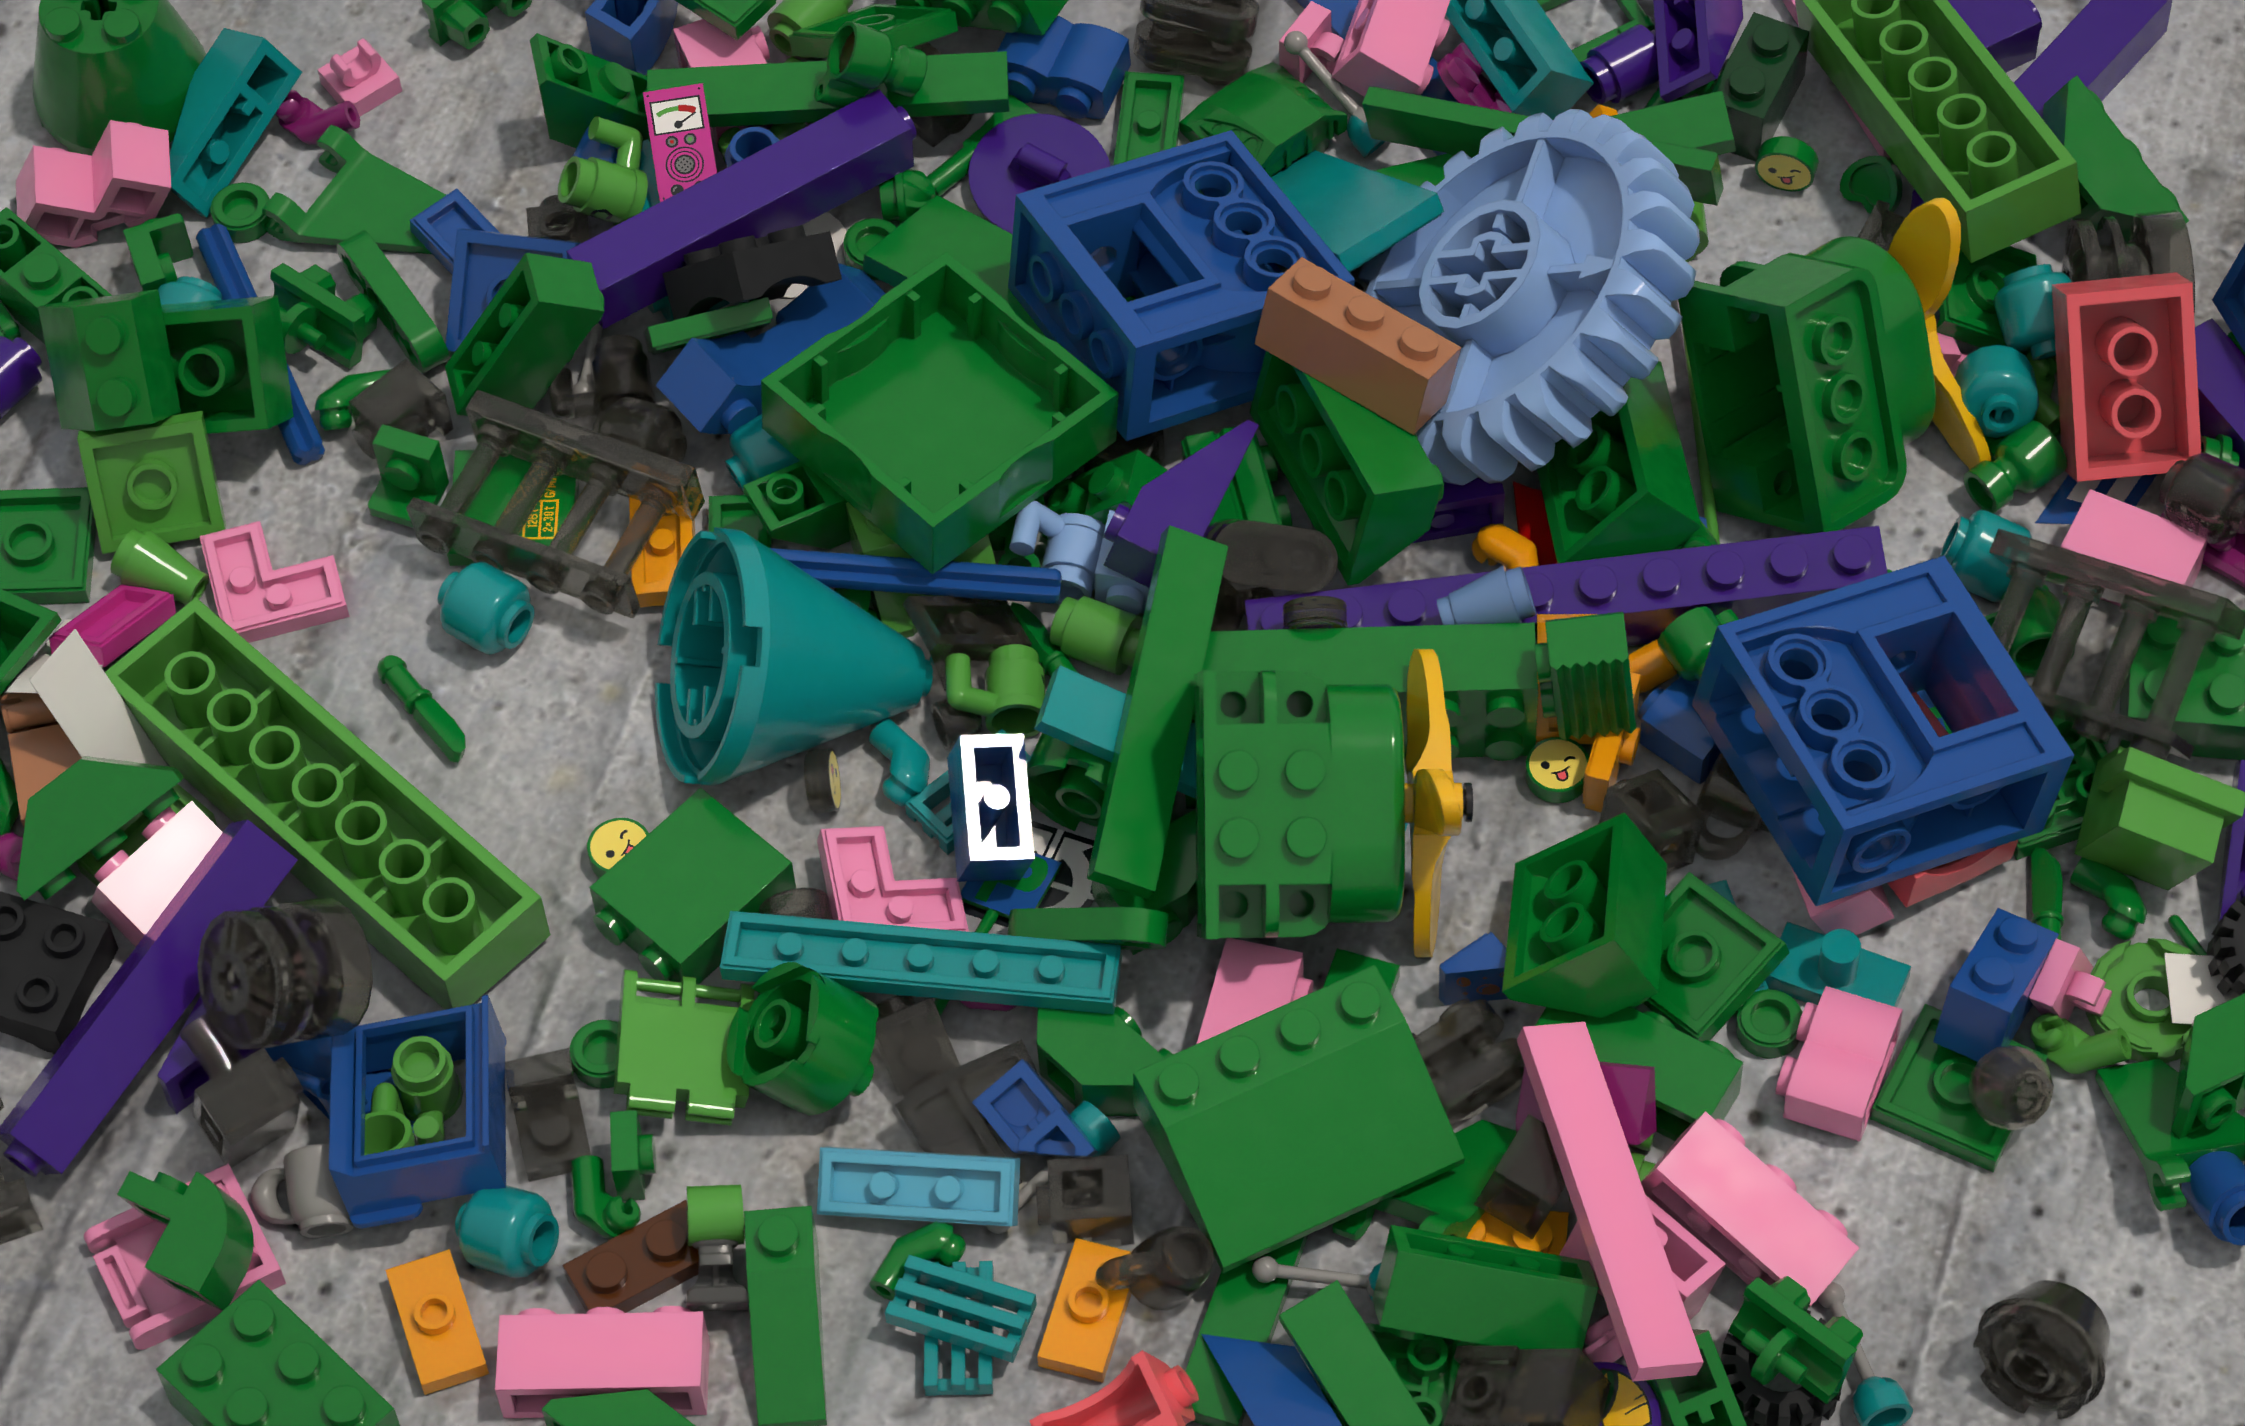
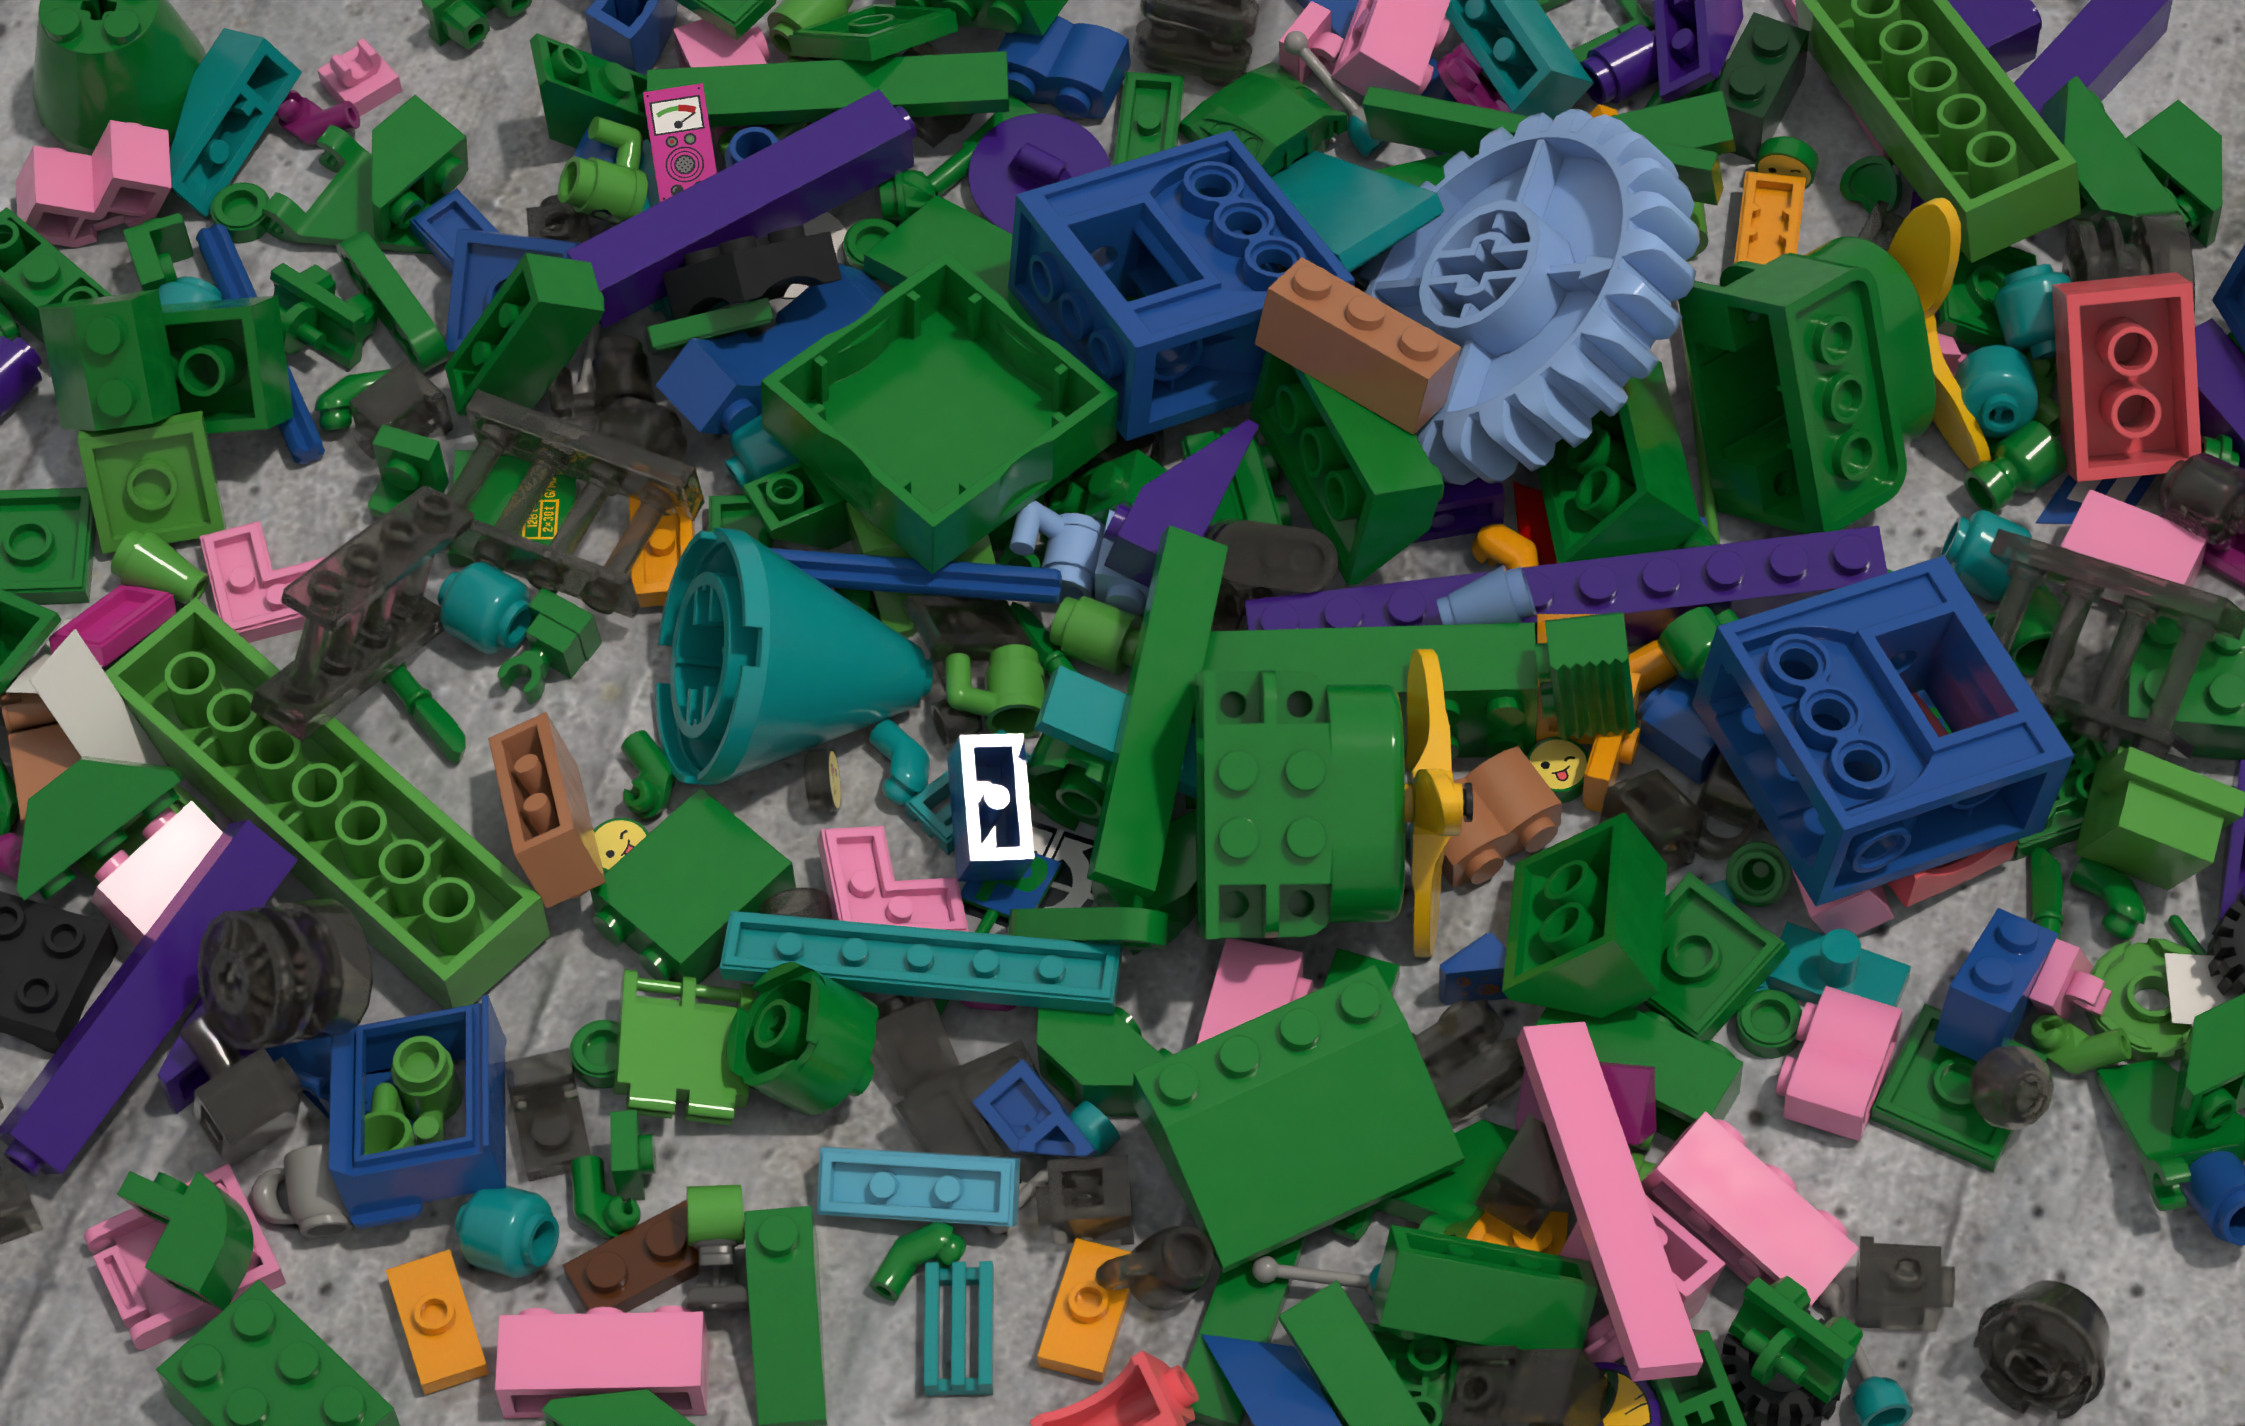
(366, 608): none -> clear smoke fence
(412, 163): none -> green slope
(546, 810): none -> nougat brick
(558, 638): none -> green piece
(654, 778): none -> green arm
(863, 60): green piece -> none
(967, 1285): teal tile -> none
(1315, 612): clear smoke tile -> none
(1510, 814): none -> nougat brick
(1758, 874): none -> green plate
(1769, 217): none -> light orange plate
(1886, 1298): none -> clear smoke brick
(2187, 161): none -> green slope

